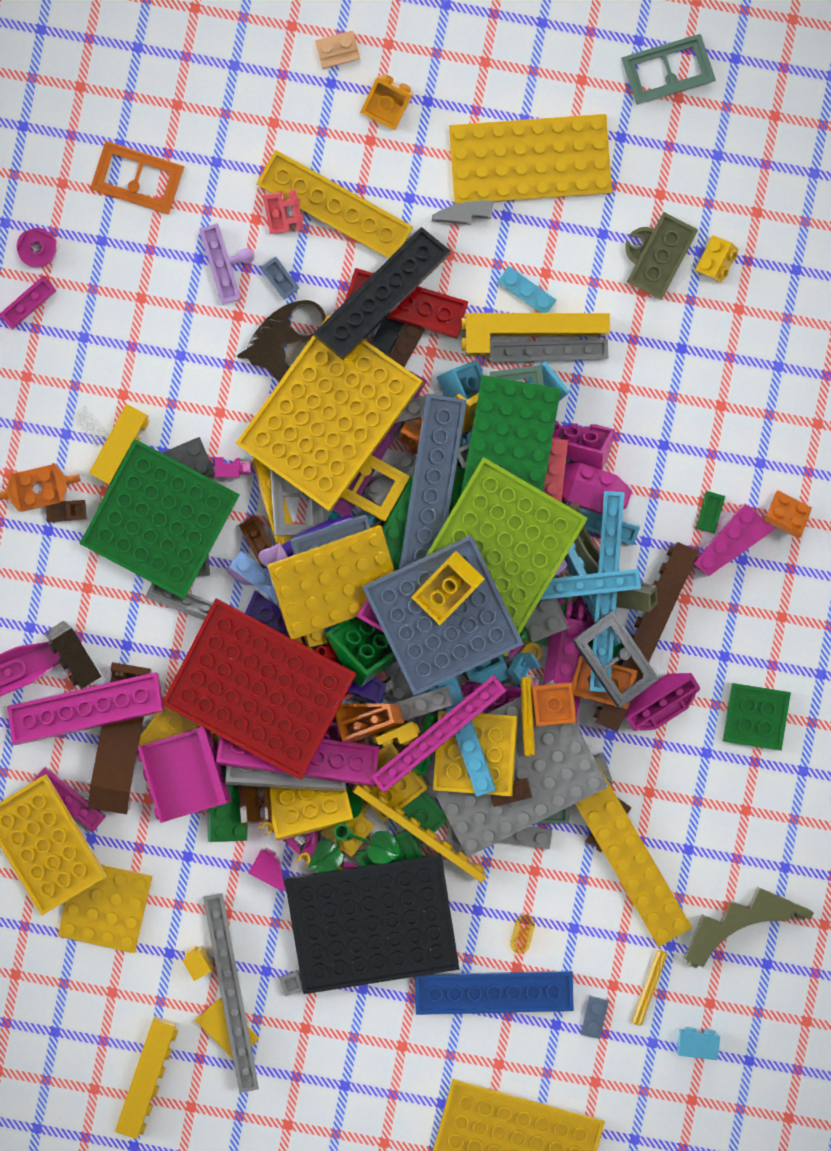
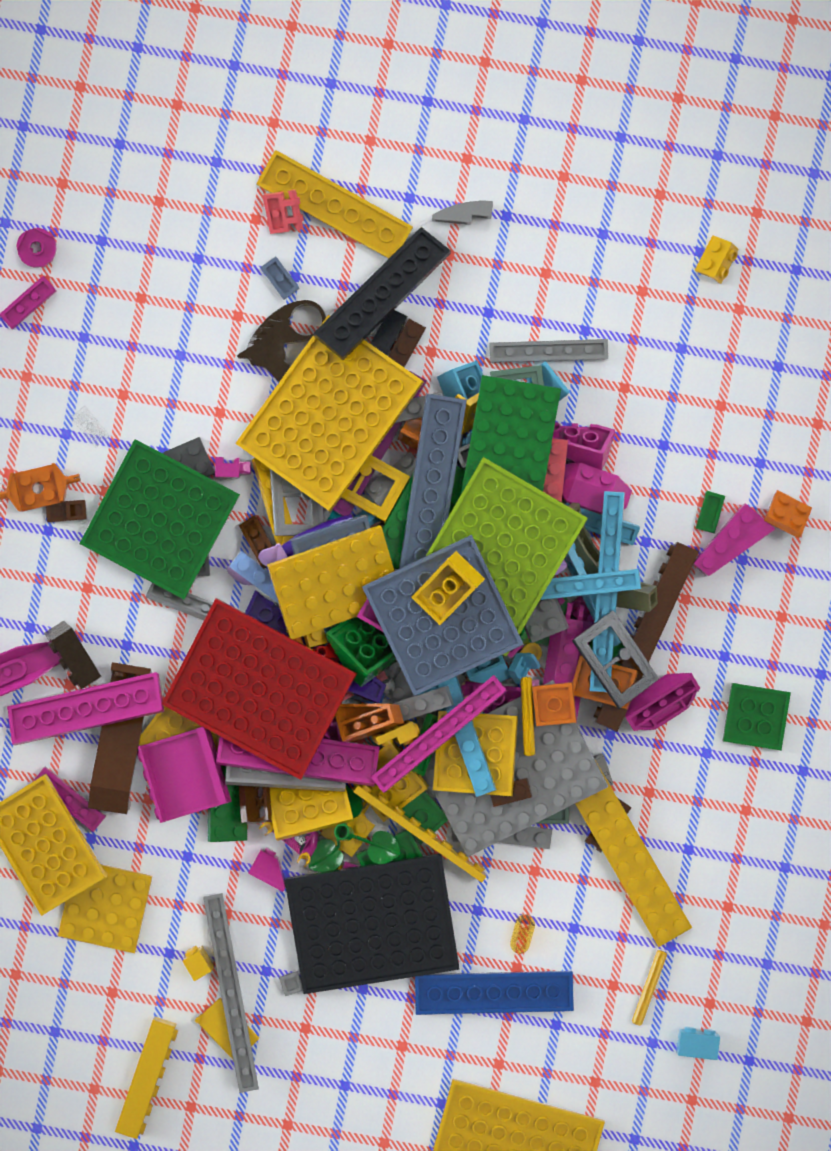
(118, 443): yellow brick -> none
(130, 195): orange door -> none
(221, 263): lavender plate -> none
(337, 49): light nougat plate -> none
(387, 101): light orange plate -> none
(422, 308): red plate -> none
(480, 326): yellow brick -> none
(526, 290): medium azure plate -> none
(530, 159): yellow plate -> none
(594, 1017): sand blue plate -> none
(659, 254): olive plate -> none
(673, 86): sand green door -> none
(762, 908): olive arch -> none

